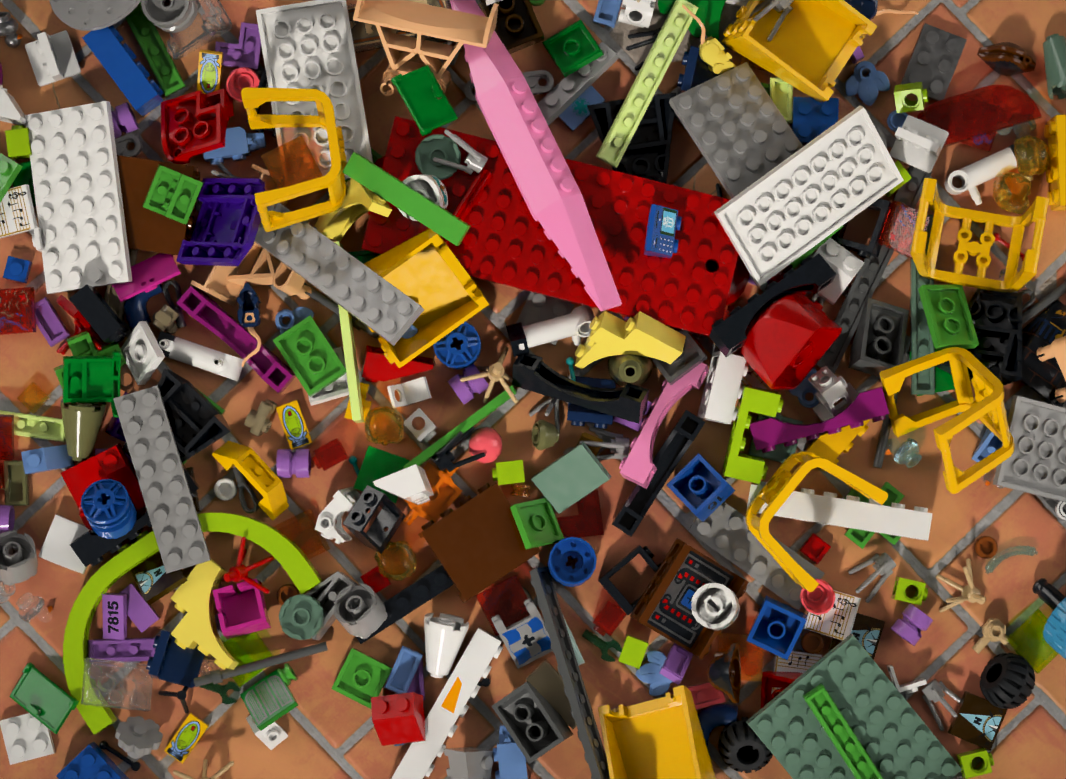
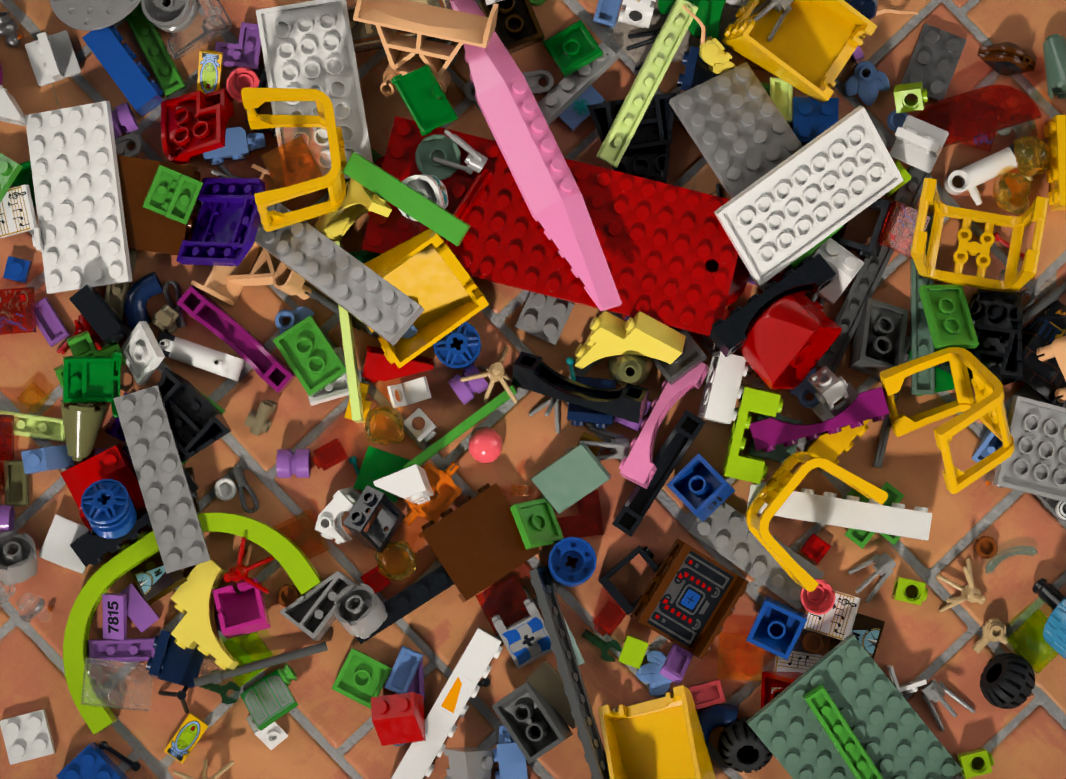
(18, 142): lime brick -> none
(38, 693): green door -> none
(72, 310): red tile -> none
(138, 736): light grey plant -> none
(148, 275): dark pink door -> none
(249, 314): dark blue animal -> none
(257, 473): yellow slope -> none
(294, 425): tile -> none
(301, 617): sand green tile -> none
(442, 642): white cone -> none
(444, 457): black plant -> none
(509, 472): lime brick -> none
(544, 435): olive cone -> none
(569, 325): white piece -> none
(661, 232): blue slope -> none
(715, 606): white brick -> none
(725, 672): hat -> none
(904, 453): clear light blue animal -> none
(911, 624): medium lavender wheel -> none
(977, 721): dark brown tile -> none

